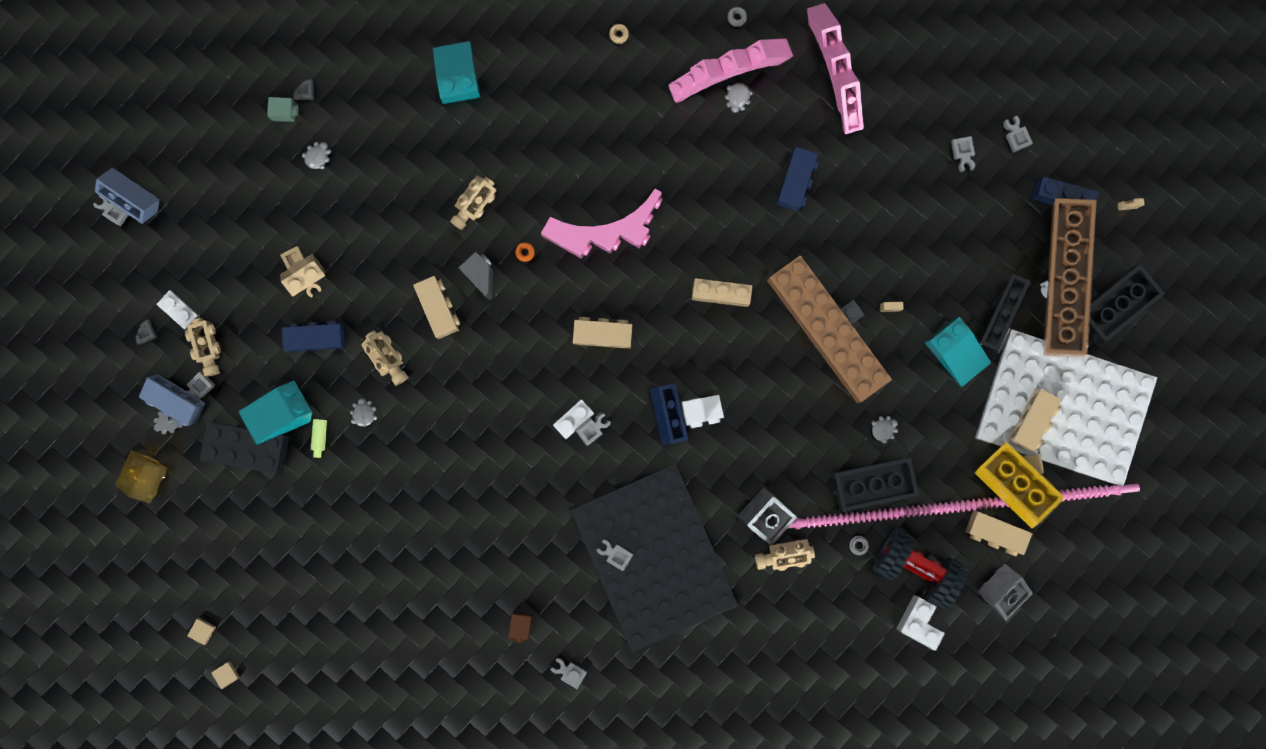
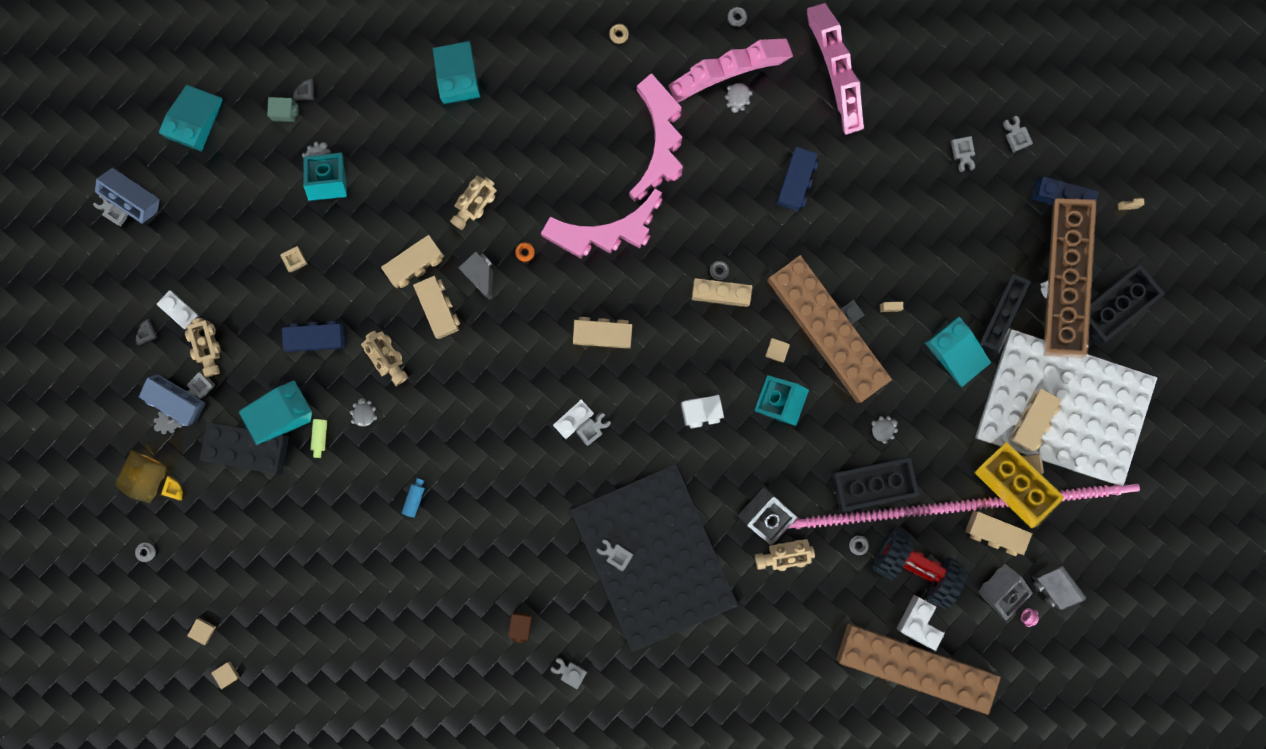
(150, 552): none -> light grey plate
(172, 488): none -> yellow tile
(191, 117): none -> teal slope
(303, 276): tan brick -> none
(324, 176): none -> teal slope
(413, 262): none -> tan brick
(413, 498): none -> dark azure cylinder
(663, 110): none -> bright pink arch
(668, 414): dark blue brick -> none
(719, 264): none -> light grey plate
(777, 350): none -> tan tile
(781, 400): none -> teal slope
(918, 668): none -> medium nougat brick
(1030, 617): none -> bright pink plate
(1057, 586): none -> flat silver slope

